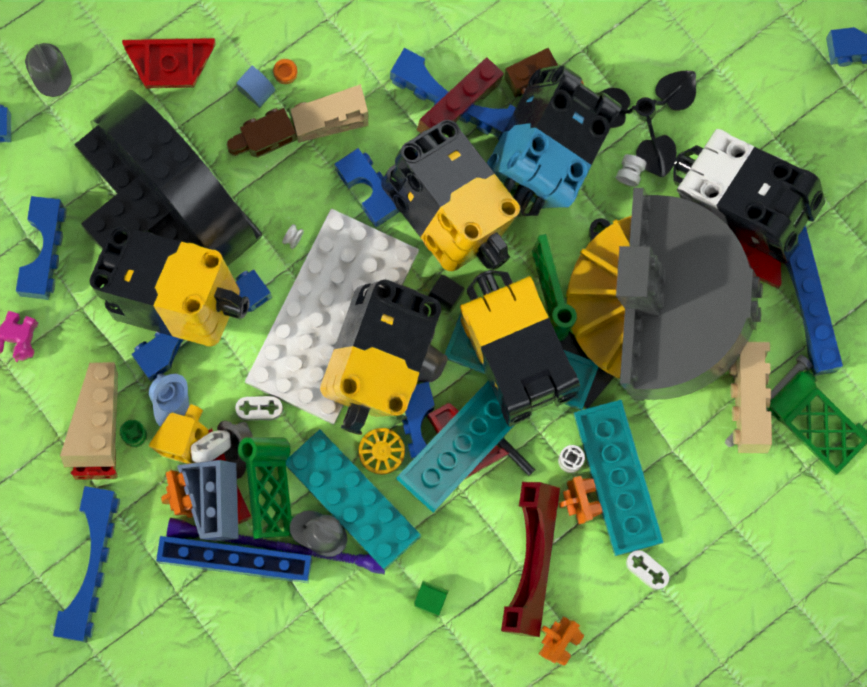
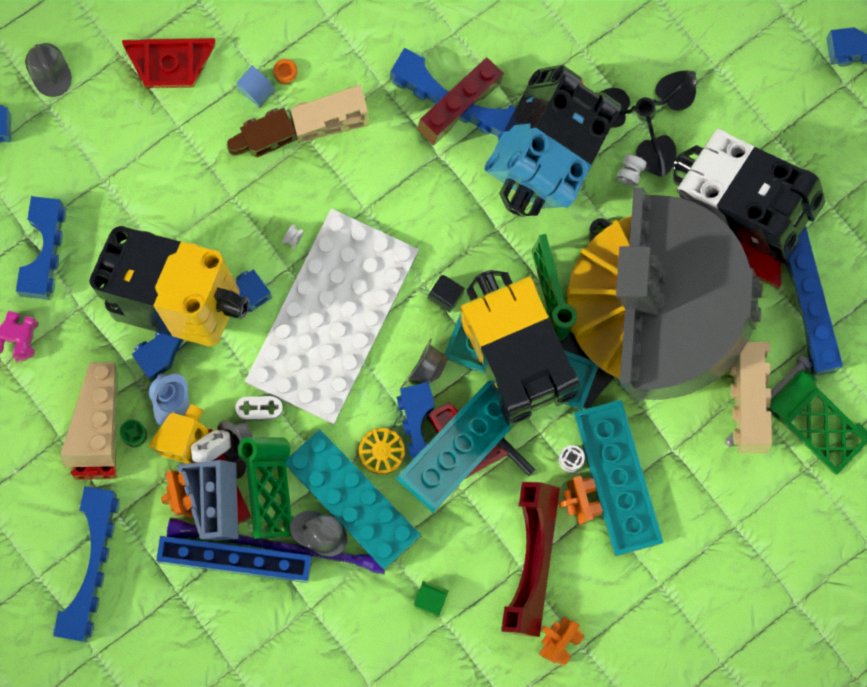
(159, 183): black piece -> none
(357, 169): blue arch -> none
(380, 351): piece -> none
(451, 198): piece -> none
(518, 74): reddish brown brick -> none
(643, 574): white beam -> none

